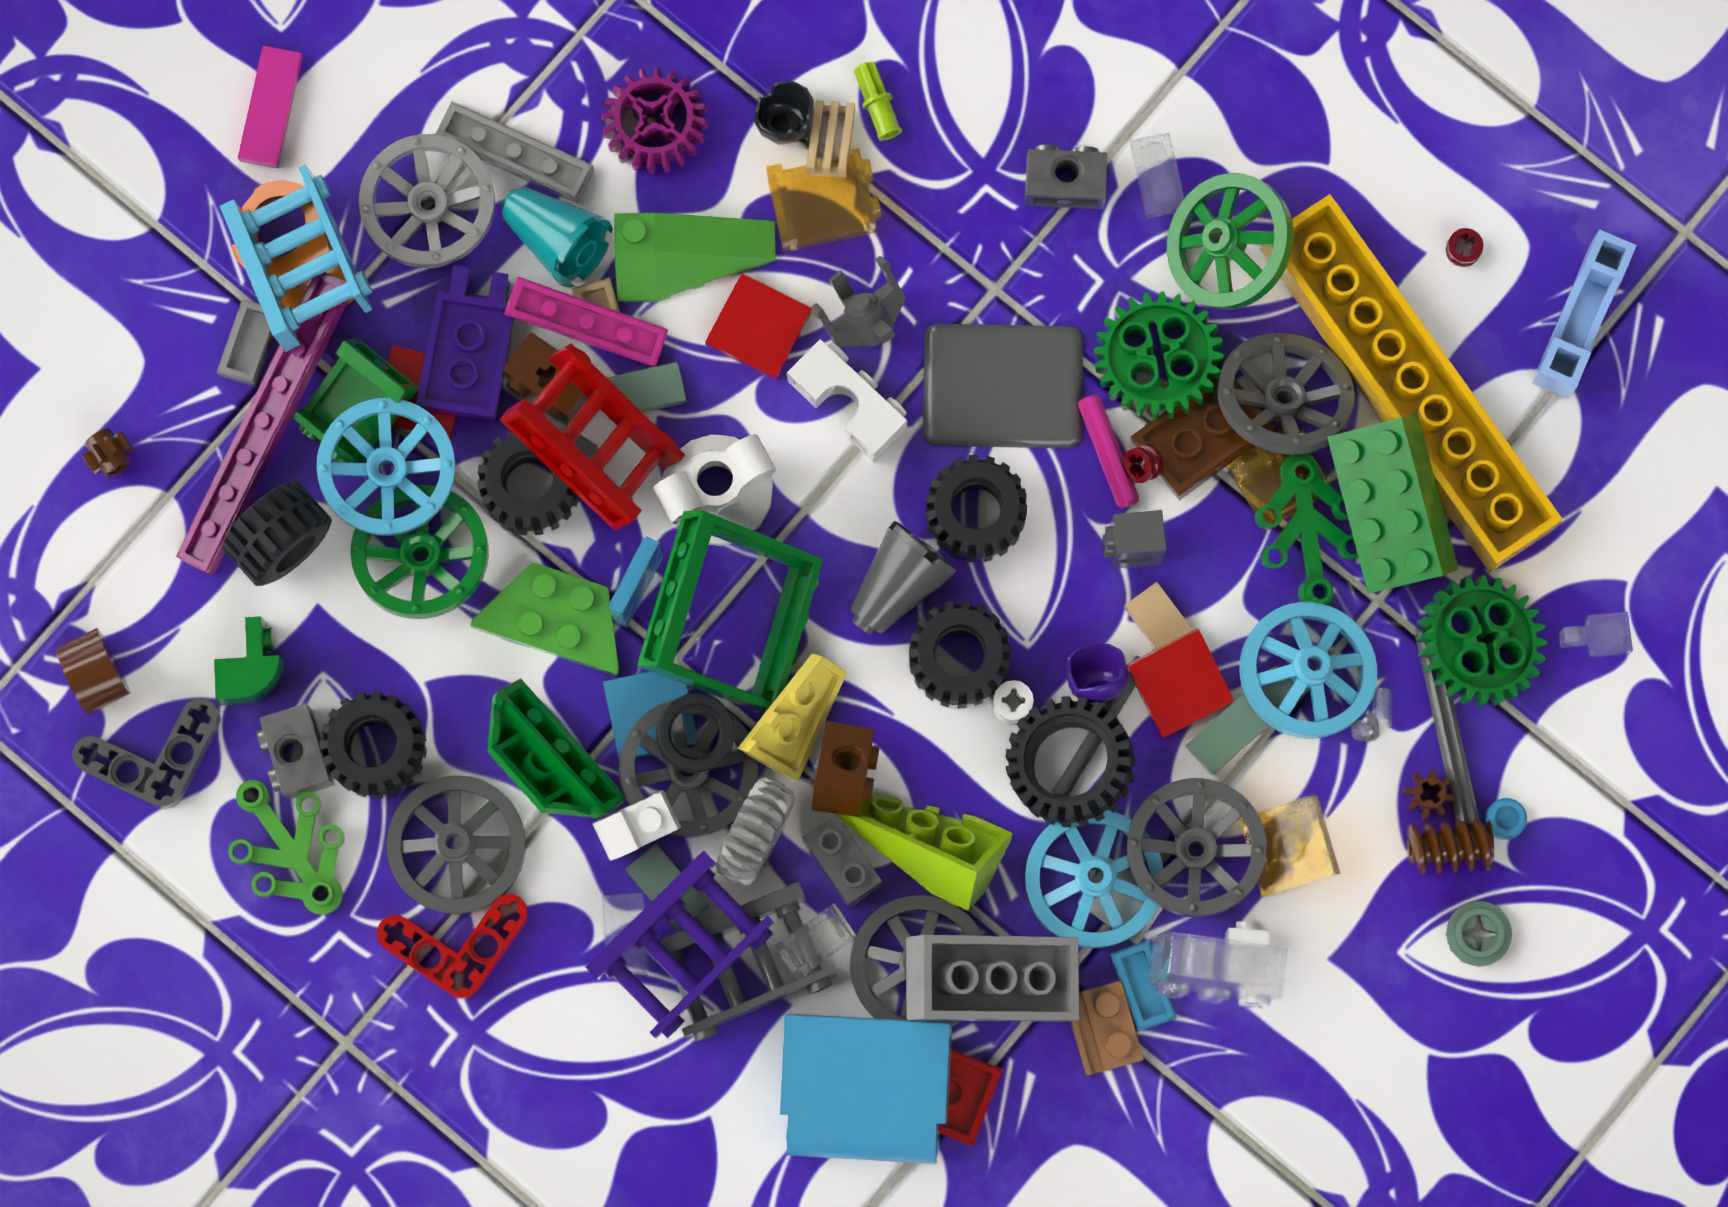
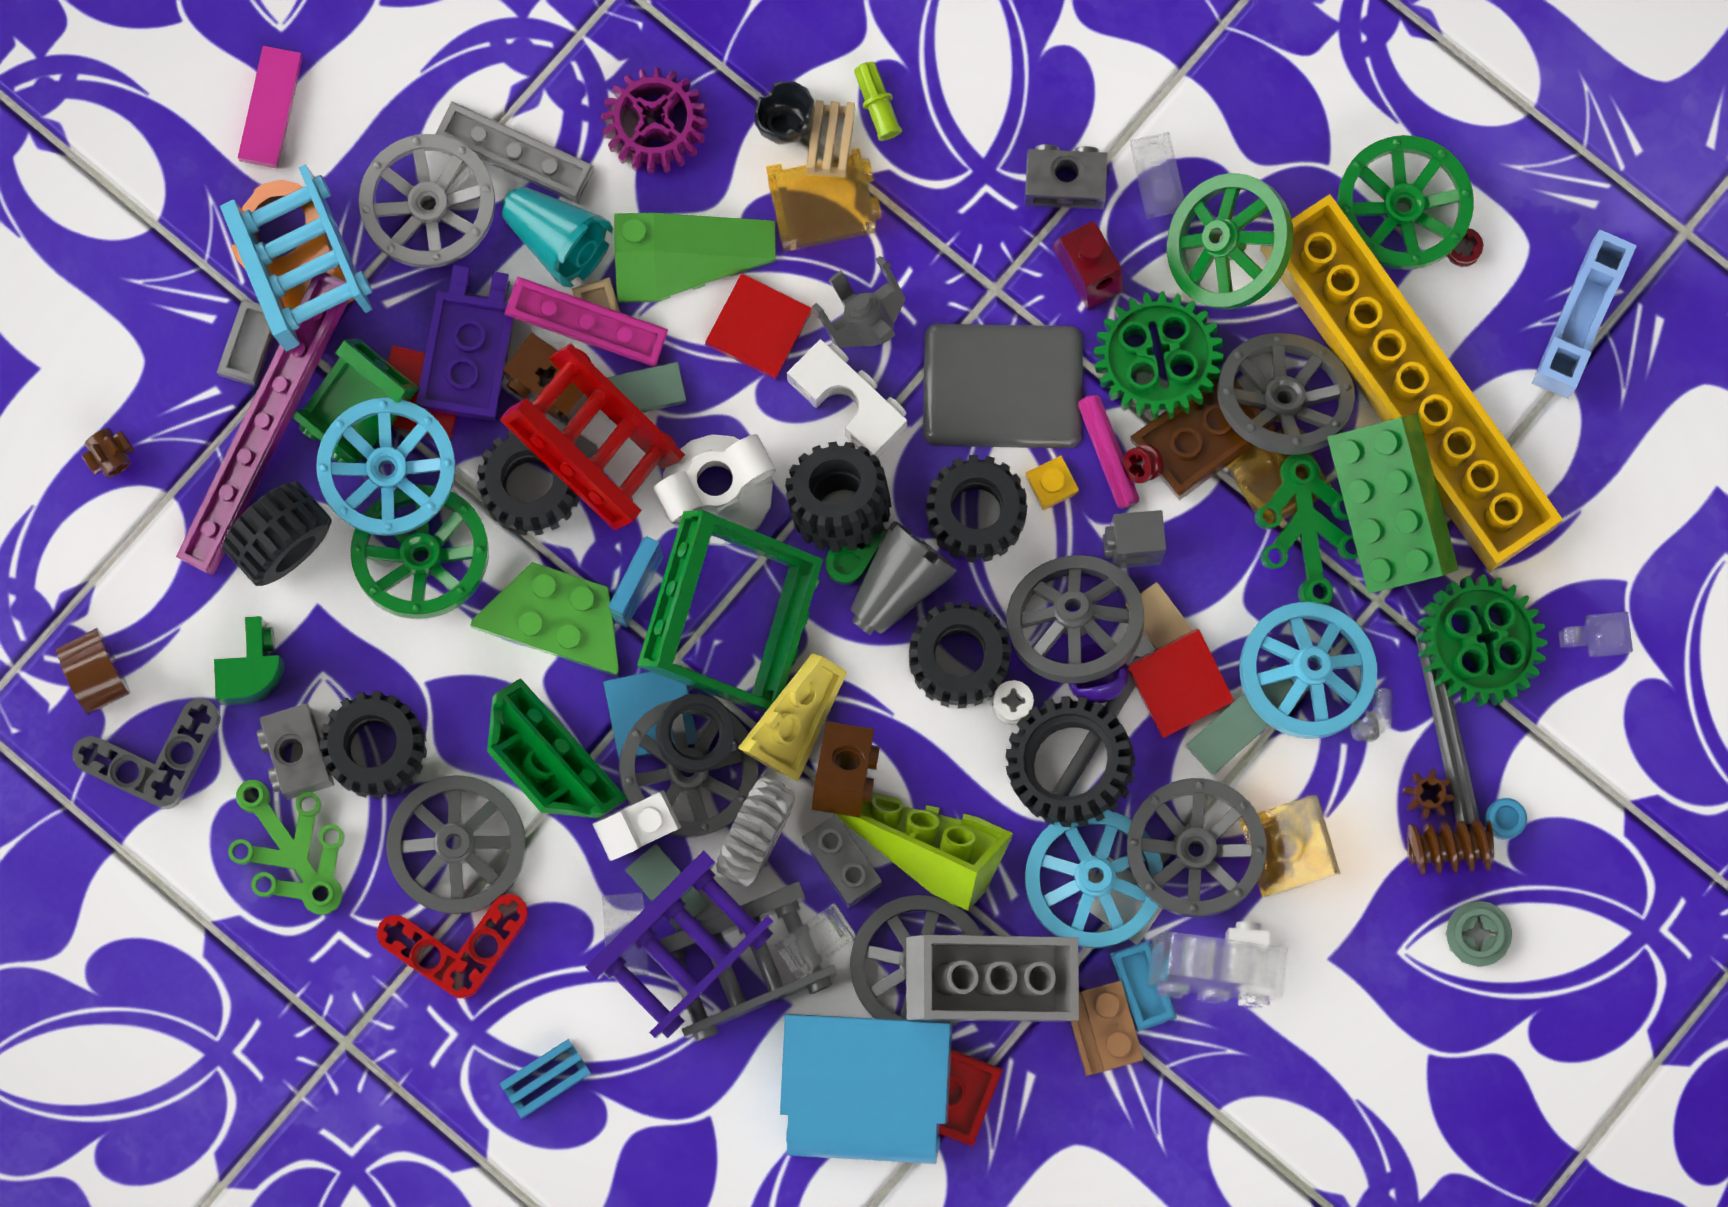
(515, 1098): none -> dark azure tile
(843, 522): none -> black tyre
(849, 566): none -> green plate
(1052, 483): none -> yellow plate
(1075, 623): none -> dark grey wheel
(1088, 262): none -> dark red torso
(1412, 196): none -> green wheel

